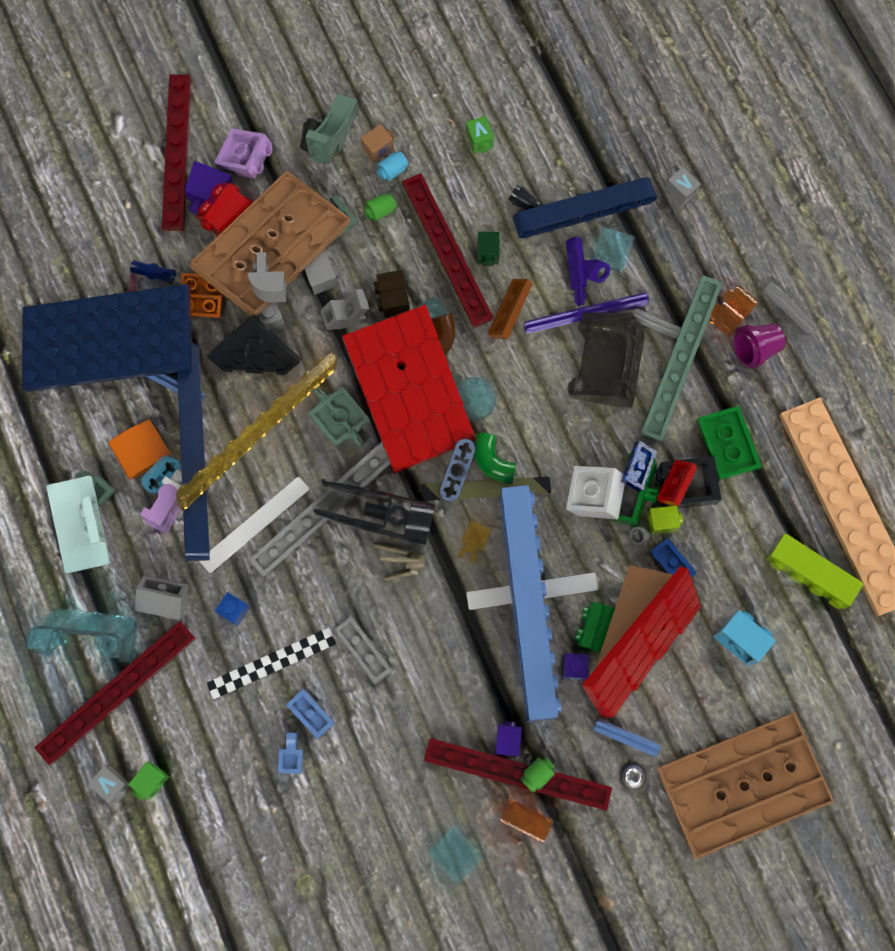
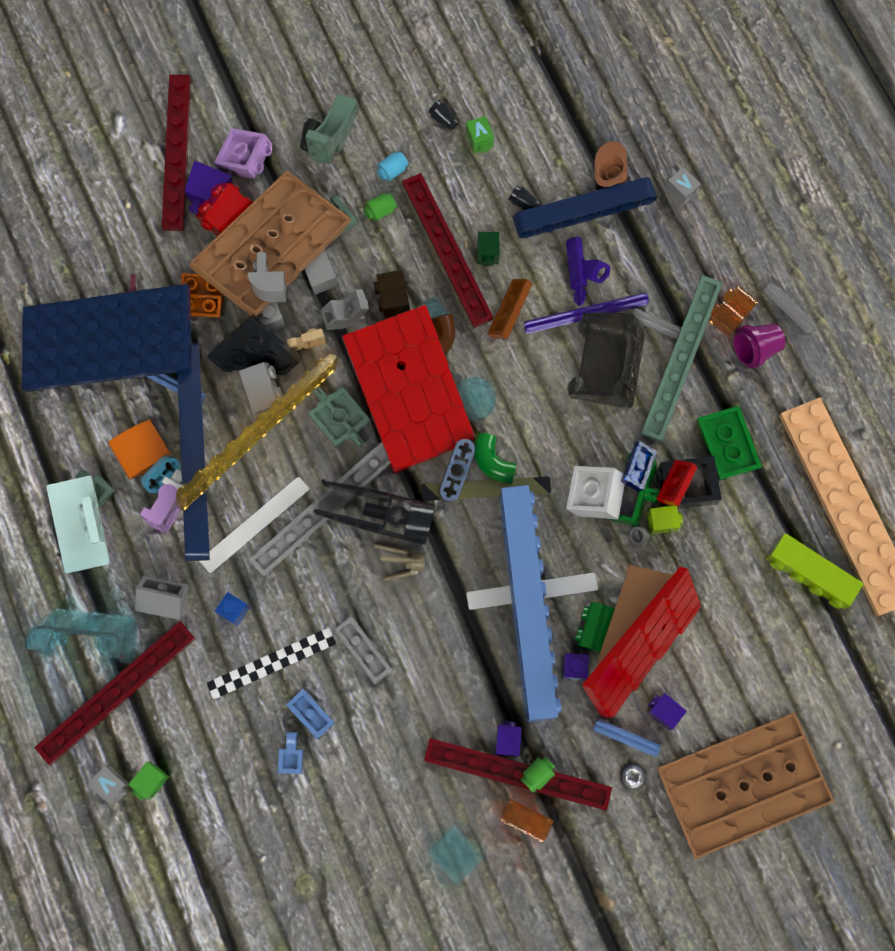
(153, 271): clear blue pin -> none
(260, 386): none -> light grey brick
(310, 339): none -> tan plate
(377, 143): medium nougat brick -> none
(442, 114): none -> black cone
(475, 537): clear yellow plate -> none
(611, 164): none -> nougat piece
(613, 248): clear light blue piece -> none
(666, 711): none -> dark purple brick
(670, 558): blue plate -> none
(744, 637): medium azure brick -> none

